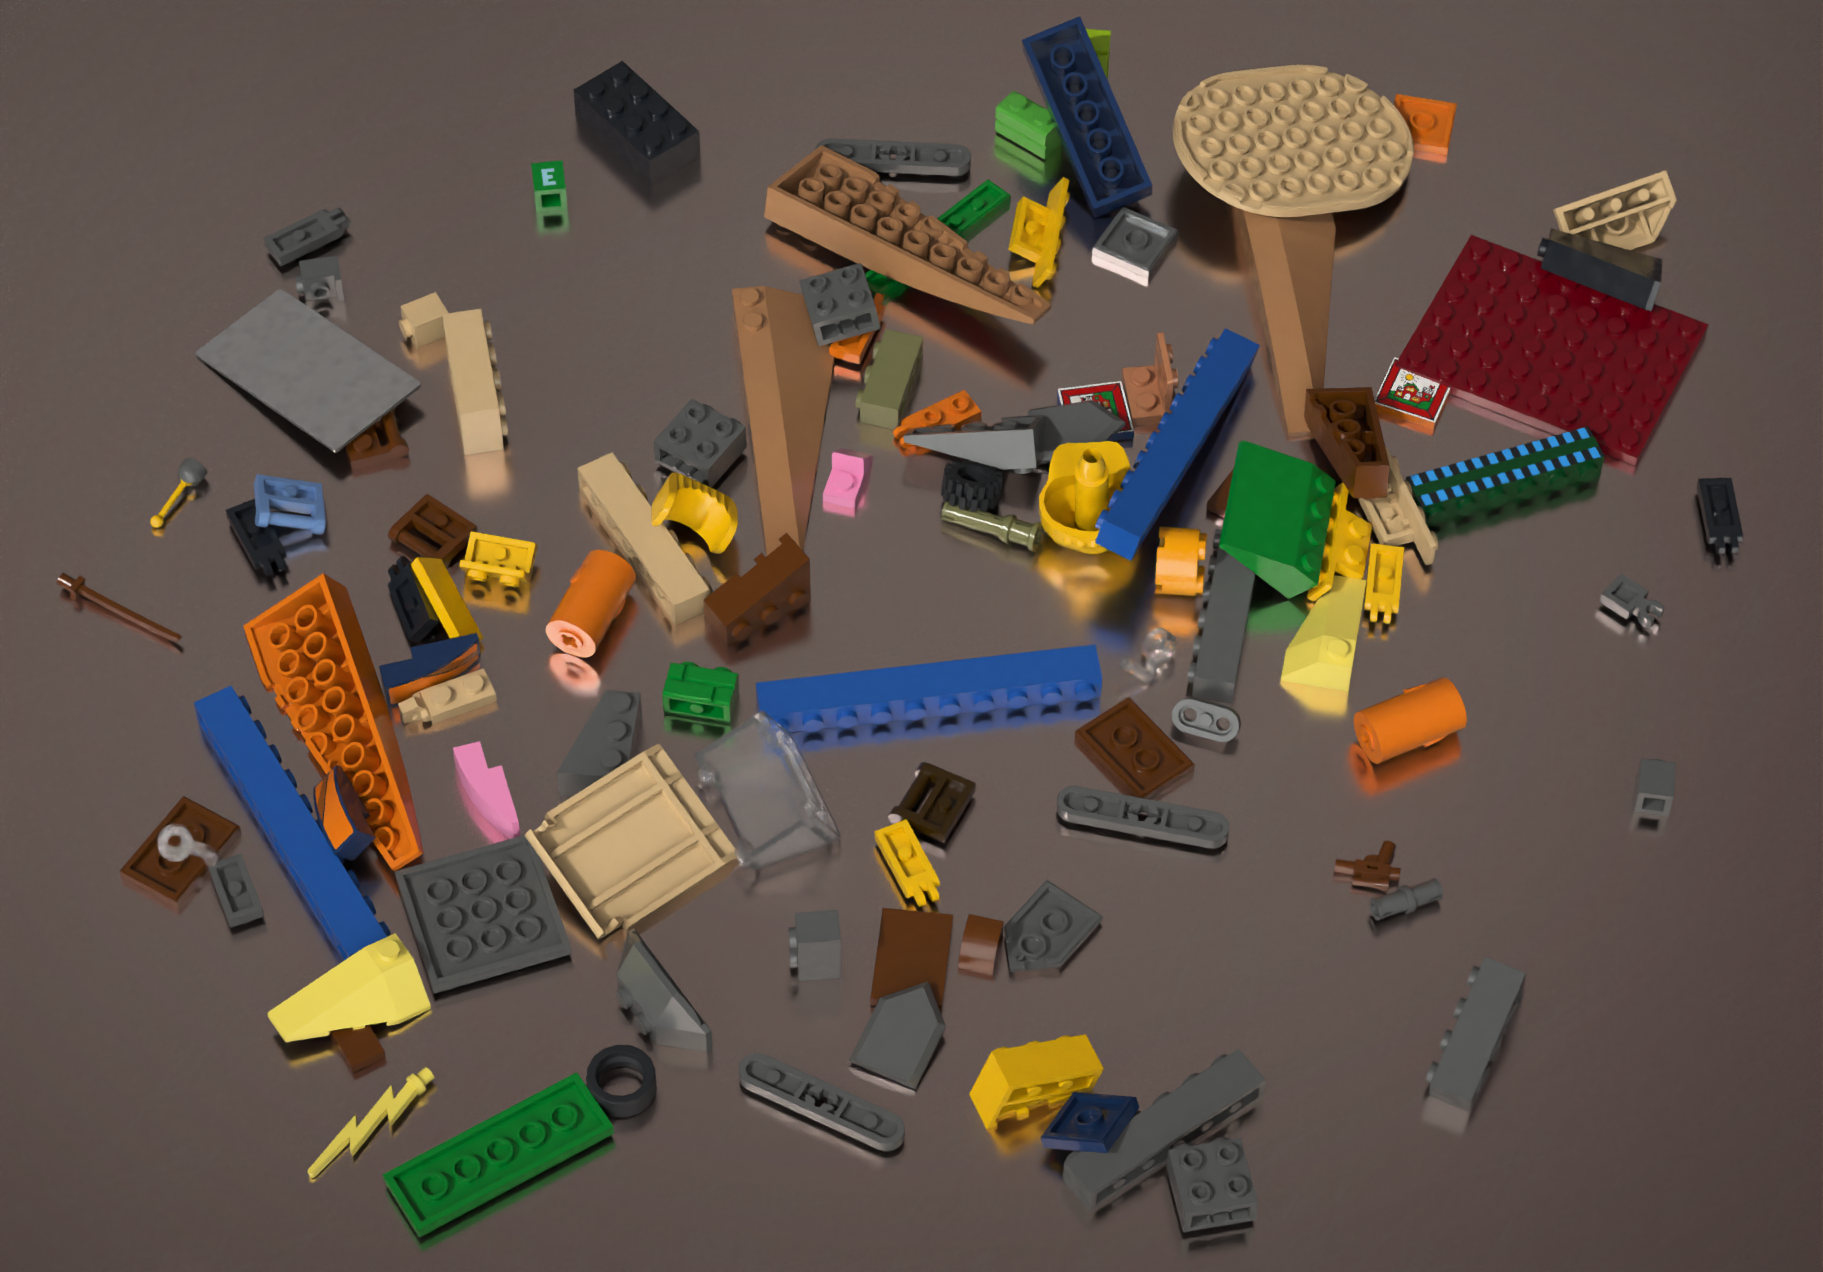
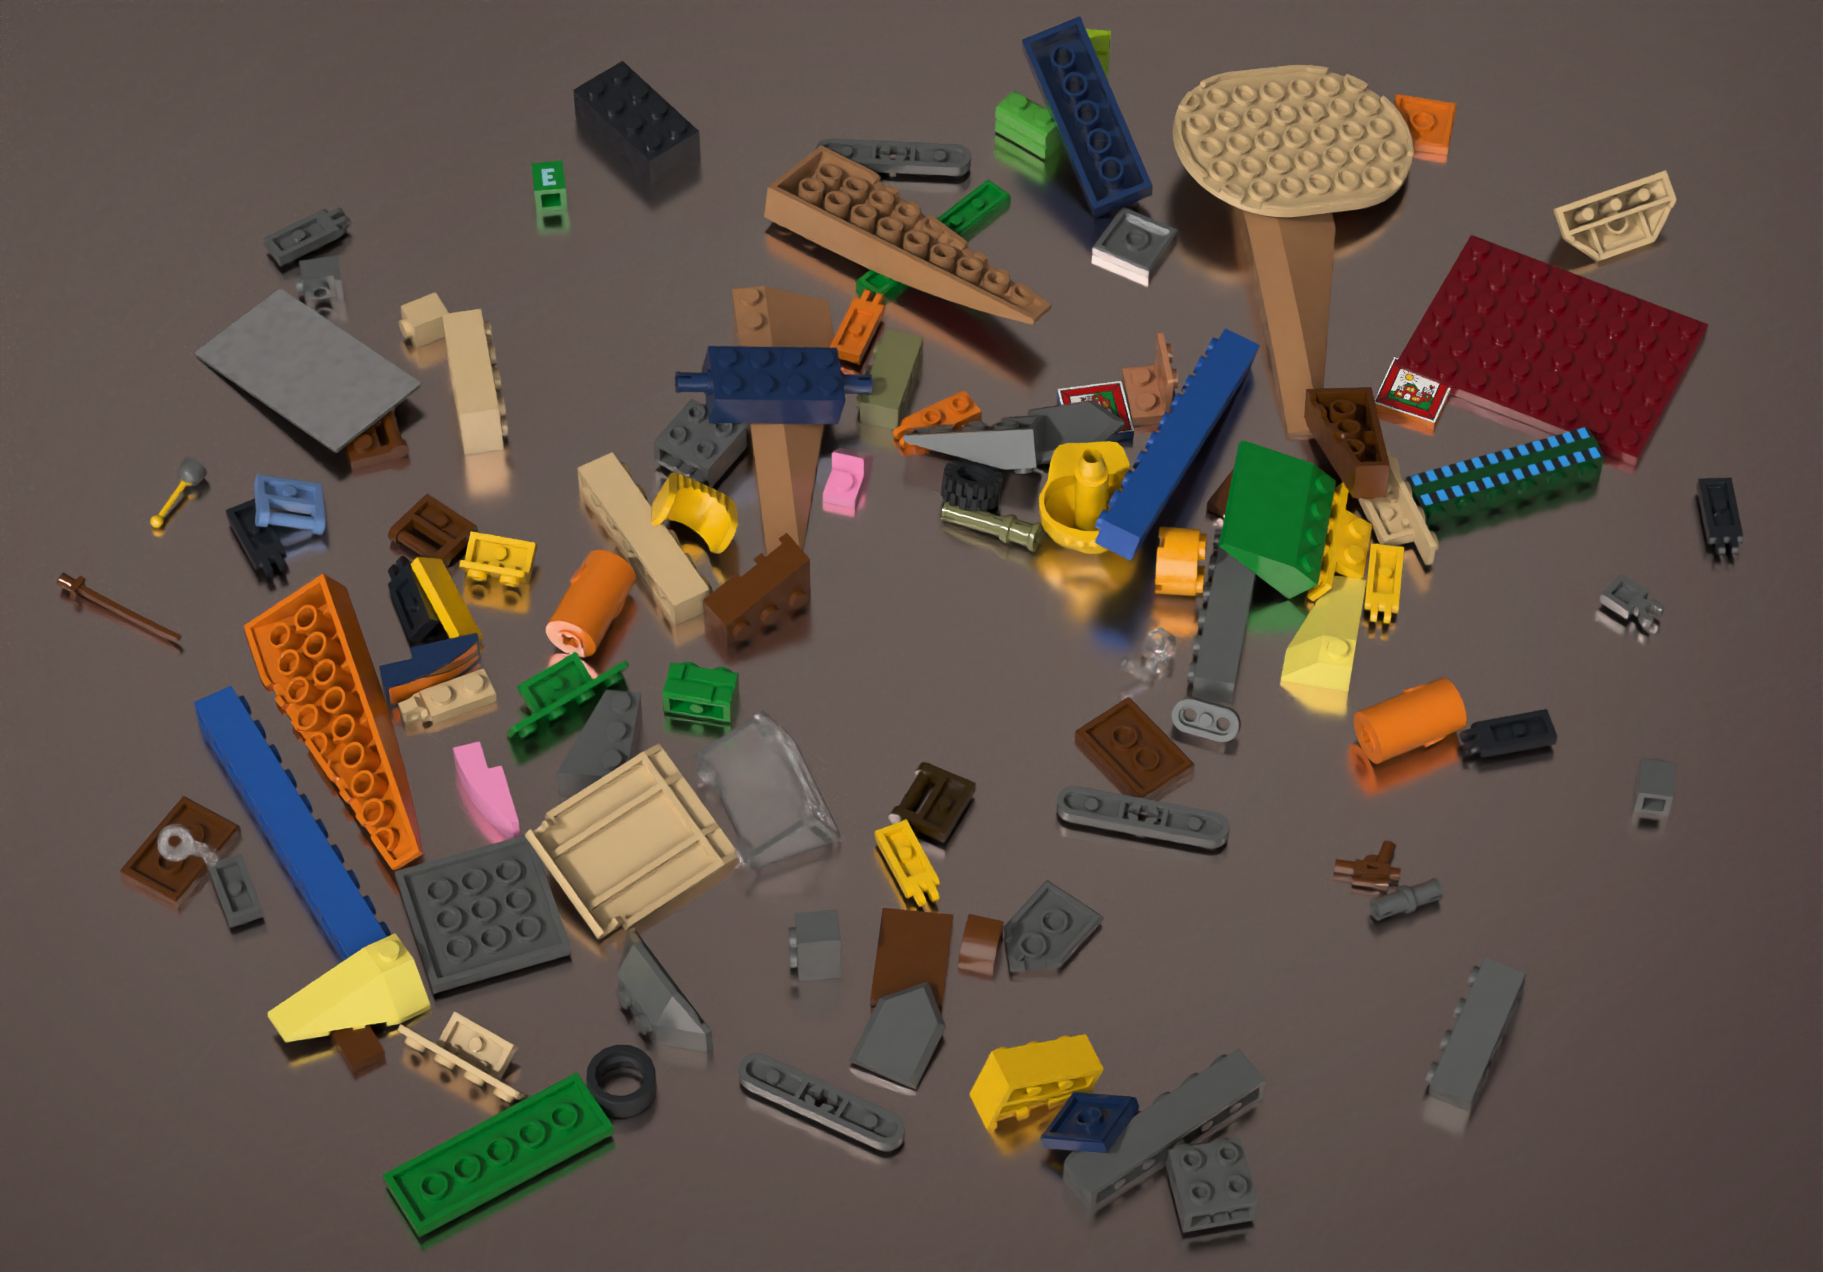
(342, 815): slope -> none
(387, 1104): light yellow piece -> none
(473, 1049): none -> tan bracket
(557, 687): none -> green bracket
(773, 385): none -> dark blue brick
(839, 304): dark grey brick -> none
(932, 689): blue brick -> none
(1037, 231): yellow bracket -> none
(1509, 734): none -> black hinge
(1603, 267): black slope -> none

